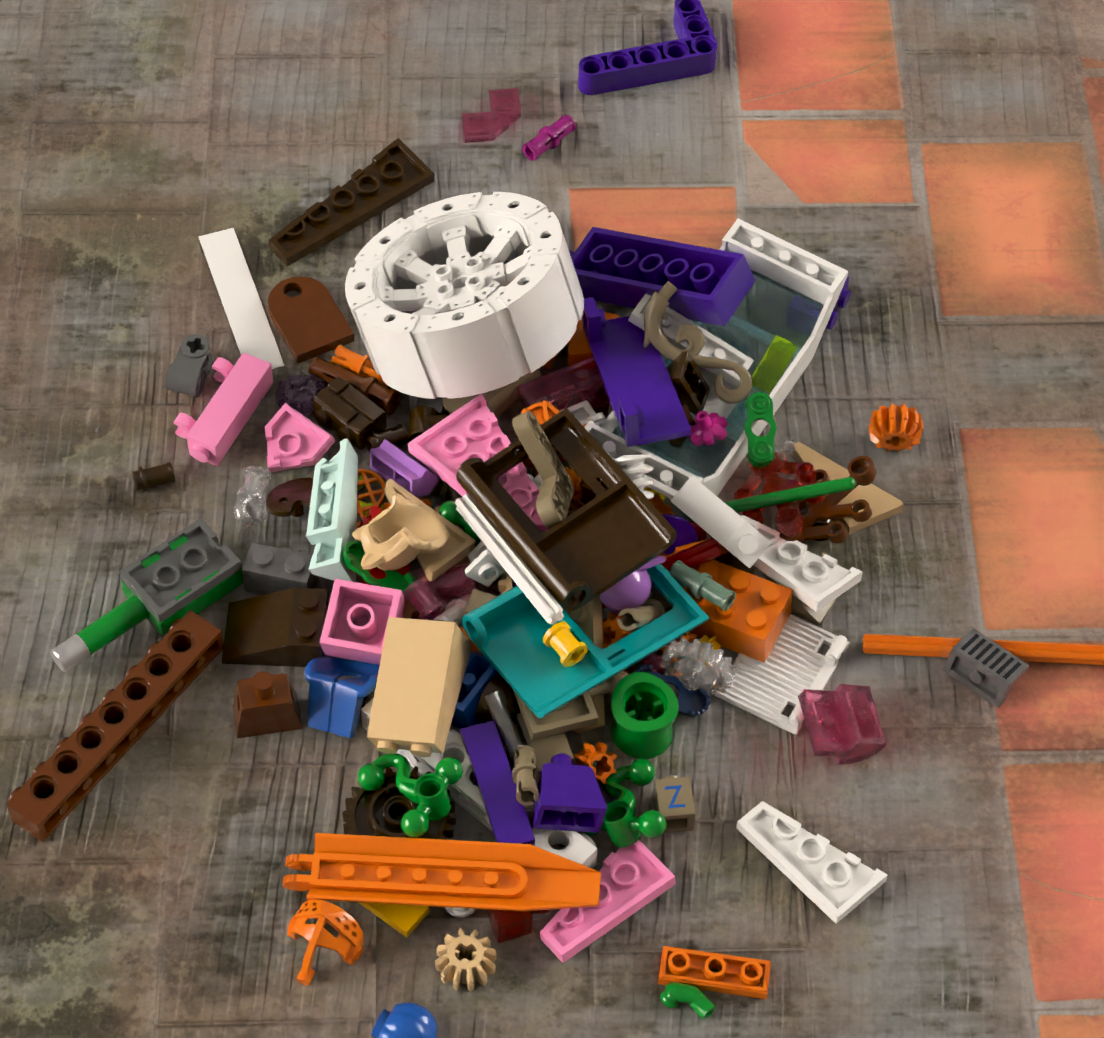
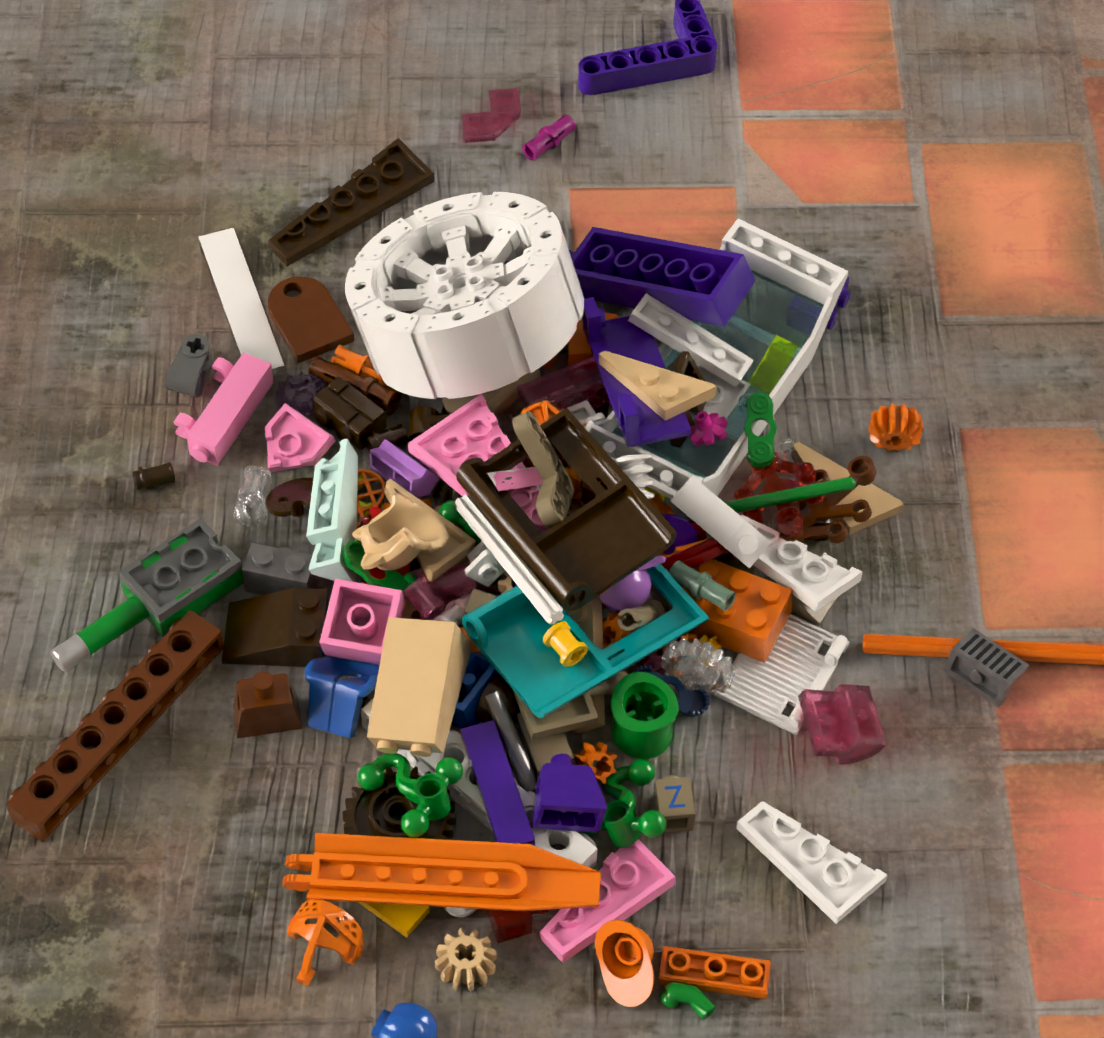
(515, 478): none -> bright pink sticker
(526, 775): dark tan pin -> none
(625, 962): none -> orange piece
(654, 334): dark tan plant -> none
(659, 388): none -> tan wing

